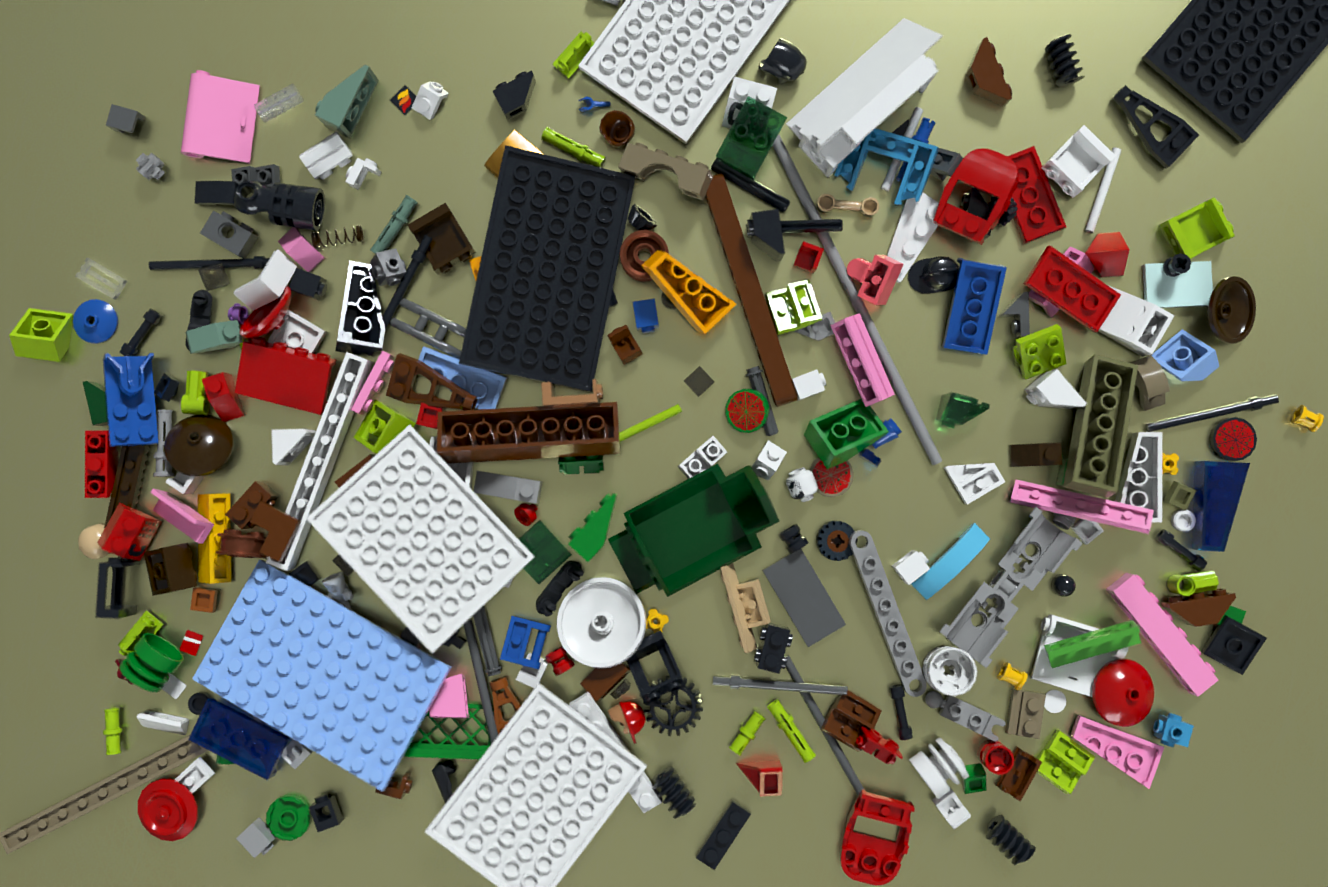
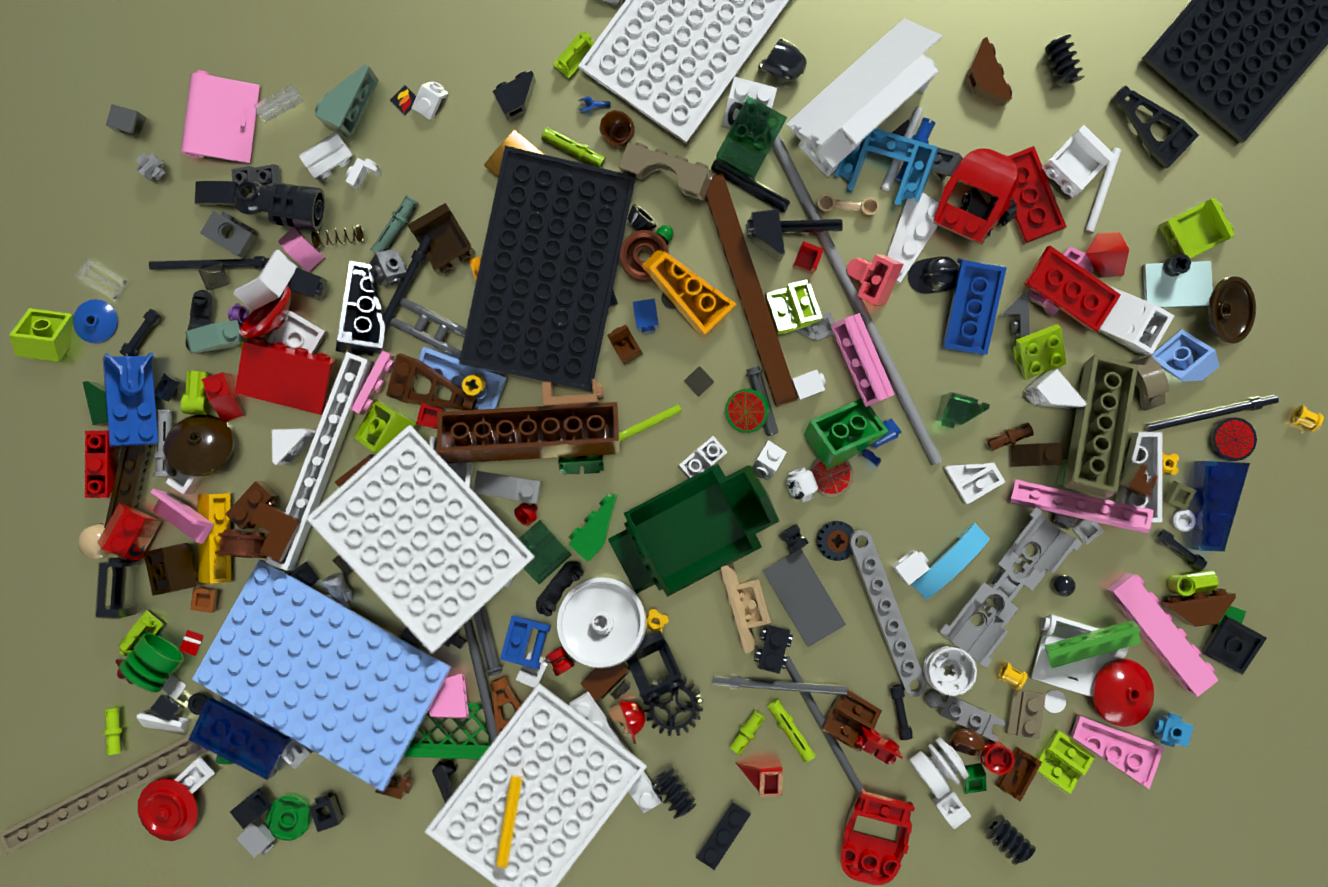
(167, 707): none -> black slope
(250, 808): none -> black brick
(467, 387): none -> yellow bush
(509, 821): none -> yellow axle
(666, 233): none -> green hinge
(967, 742): none -> reddish brown hair
(1010, 436): none -> reddish brown pin
(1136, 479): none -> reddish brown hinge

